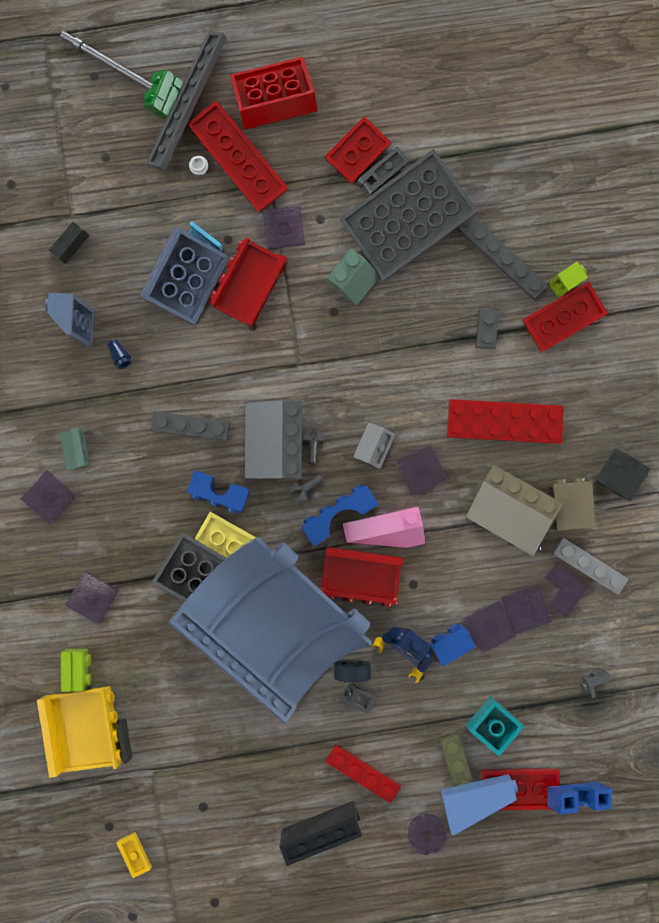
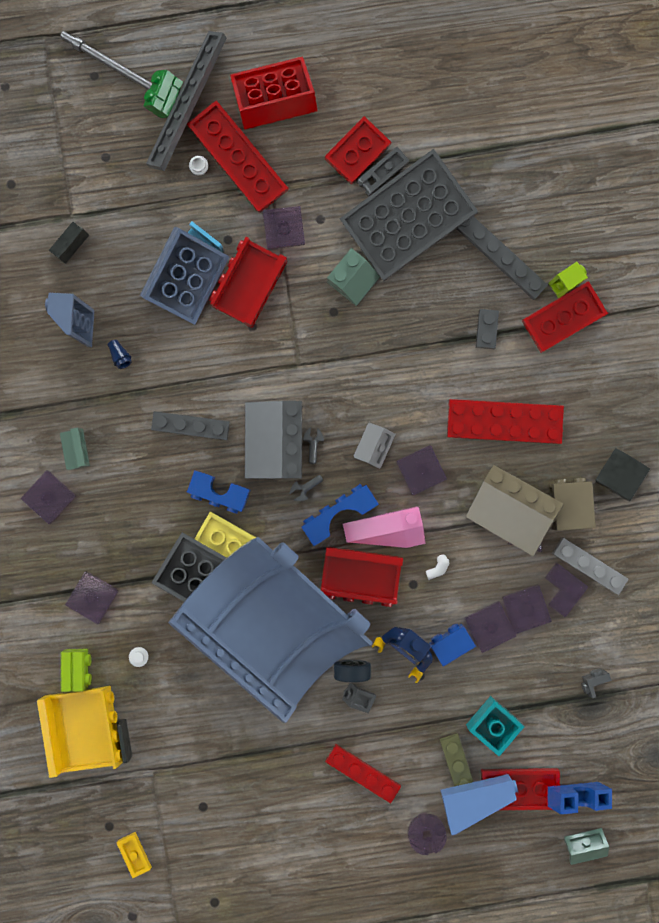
(138, 657): none -> white plate
(320, 833): black panel -> none
(440, 568): none -> white arm
(587, 846): none -> sand green panel

